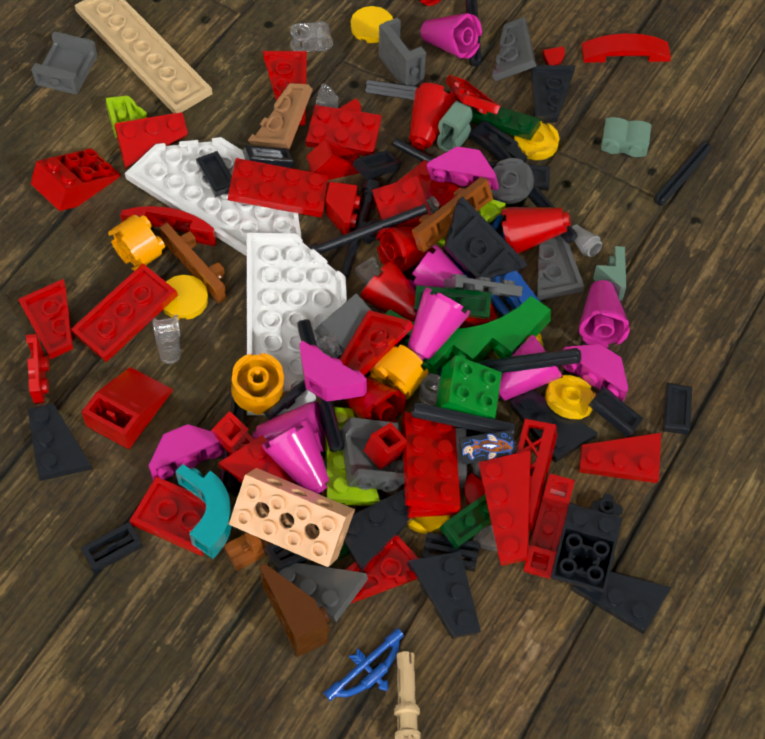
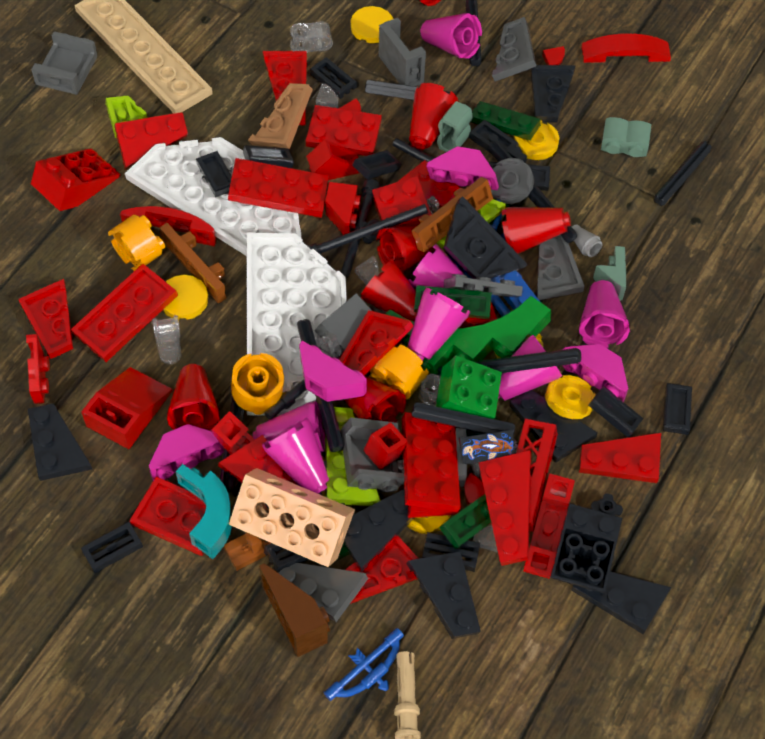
(193, 400): none -> red cone
(330, 79): none -> black tile
(471, 96): red wing -> none

